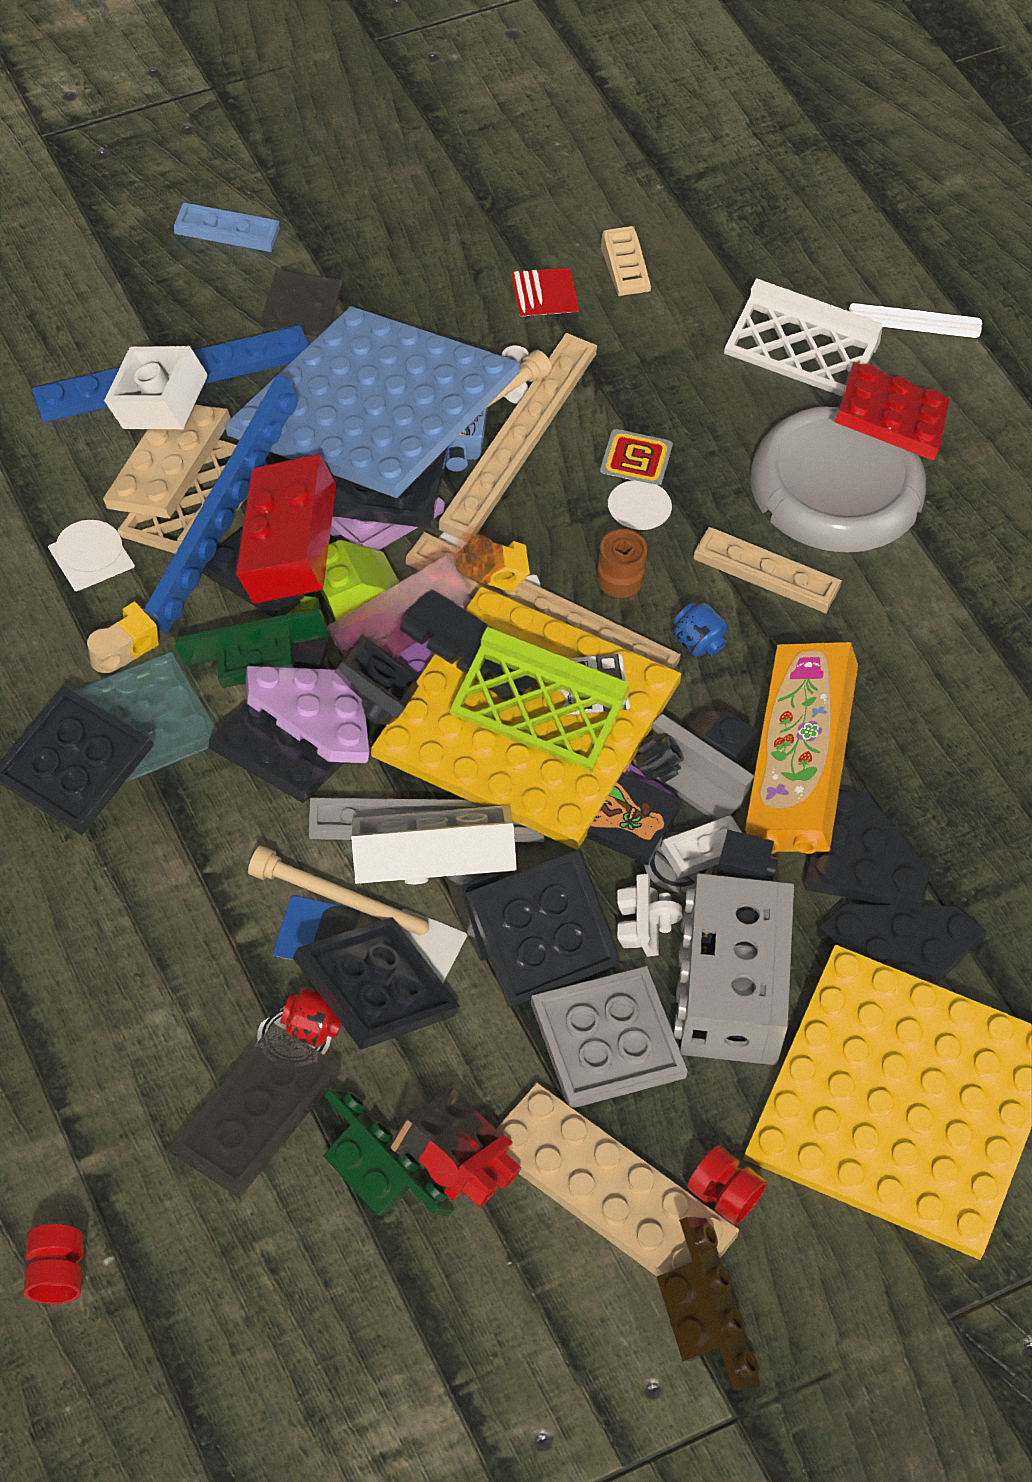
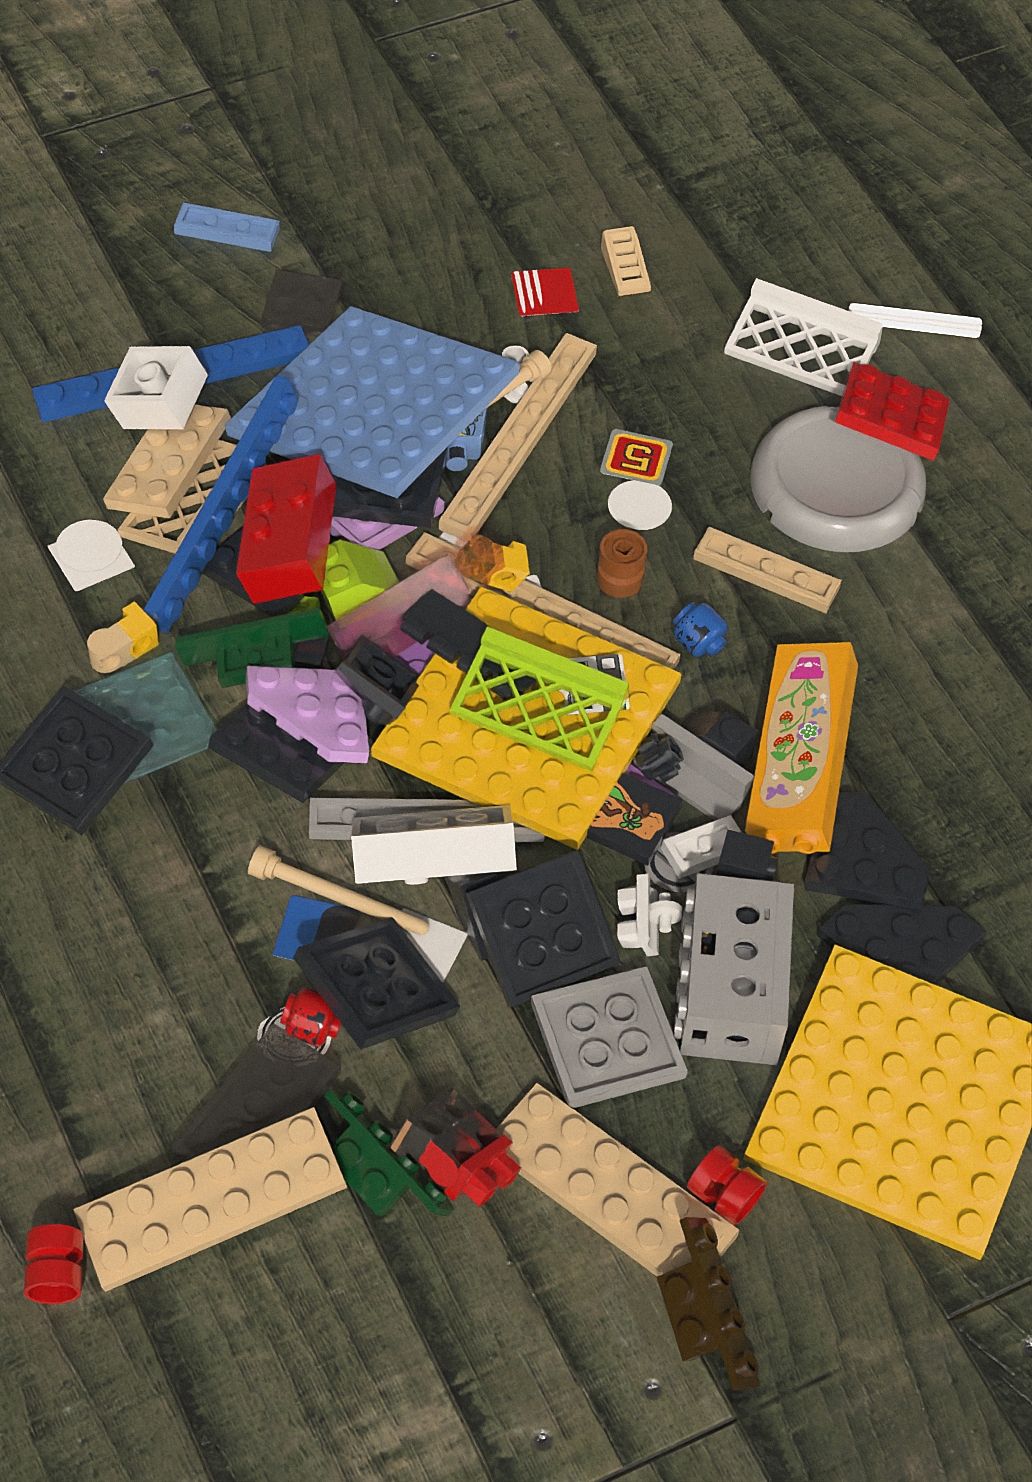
(209, 1199): none -> tan plate

